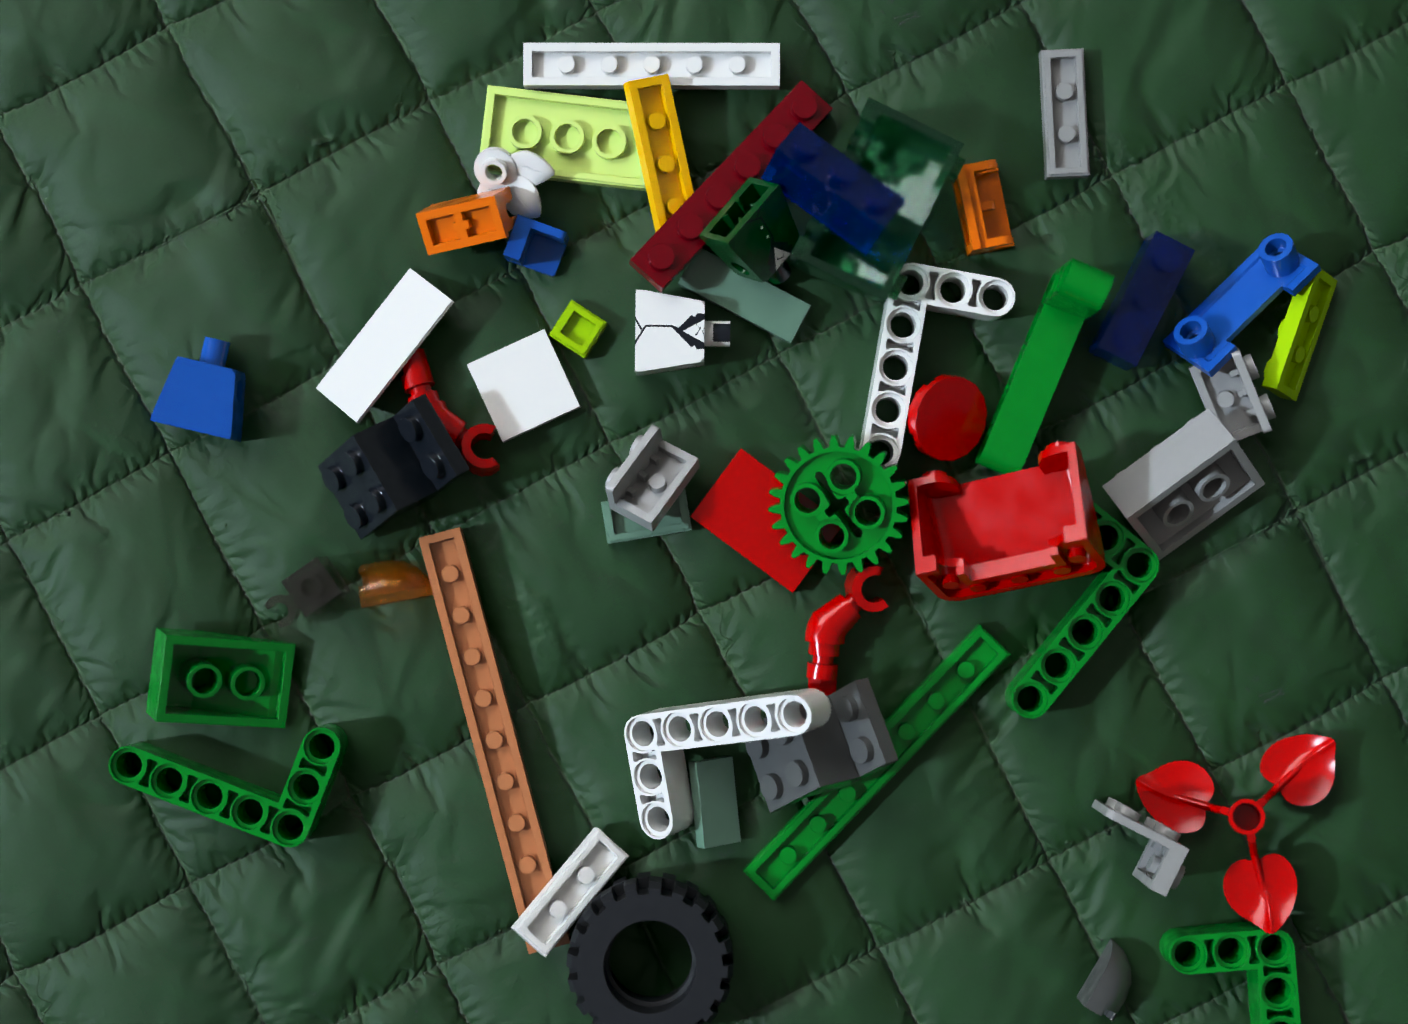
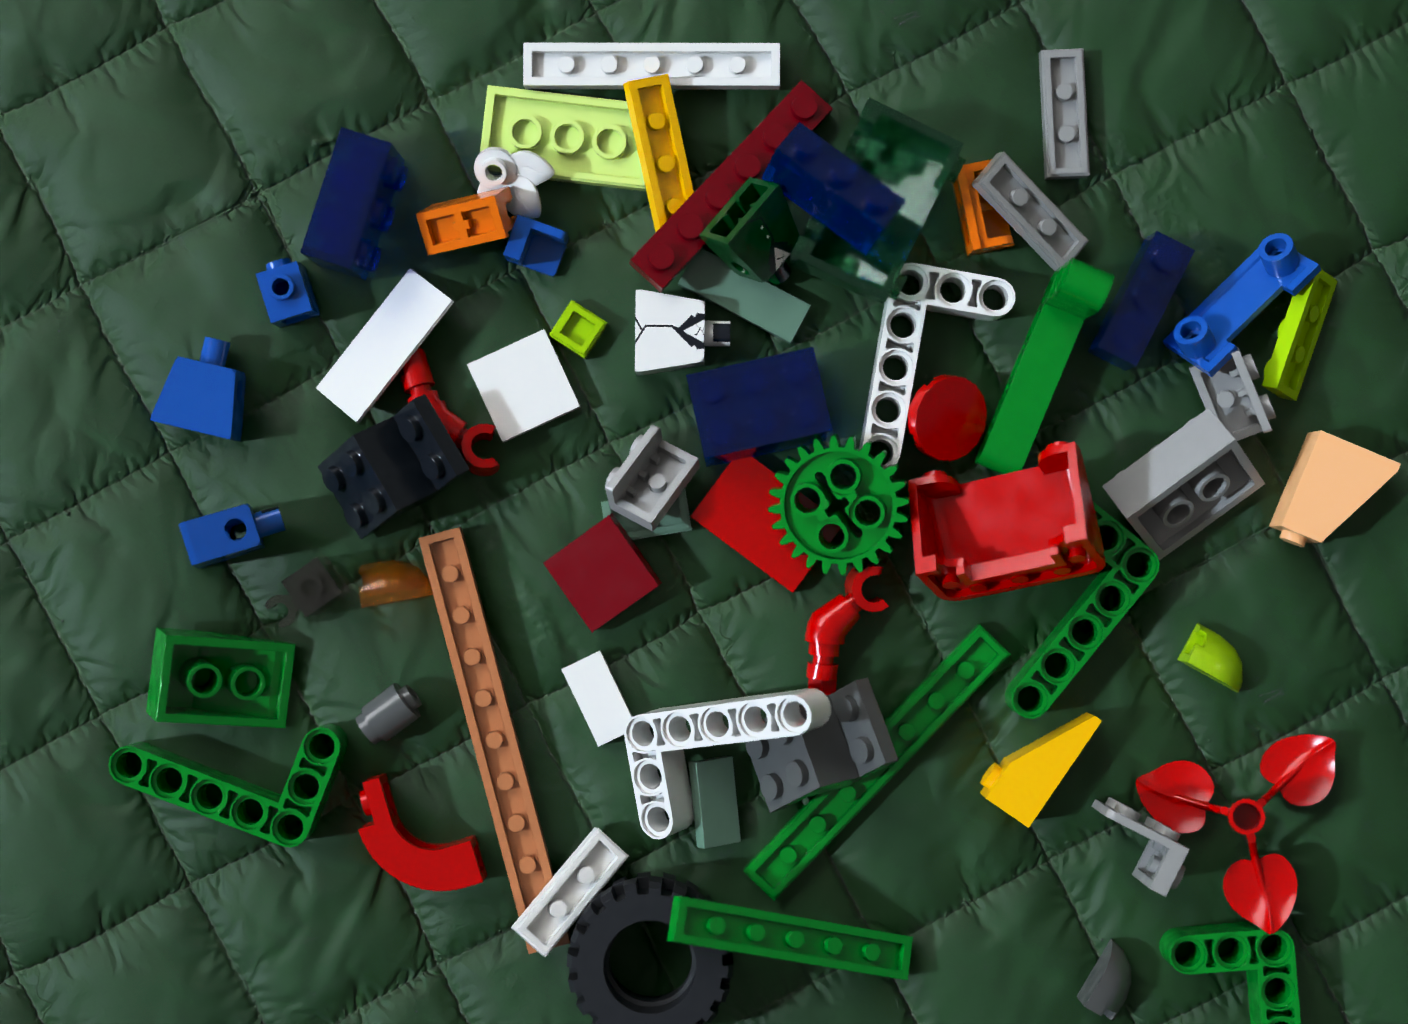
(210, 540): none -> blue torso
(287, 292): none -> blue brick
(354, 204): none -> clear blue brick
(389, 713): none -> dark grey brick
(408, 858): none -> red arch
(598, 697): none -> white tile
(602, 572): none -> dark red tile
(759, 406): none -> clear blue brick
(789, 938): none -> green plate
(1029, 211): none -> light grey tile
(1032, 773): none -> yellow slope
(1213, 657): none -> lime brick
(1327, 487): none -> light nougat slope

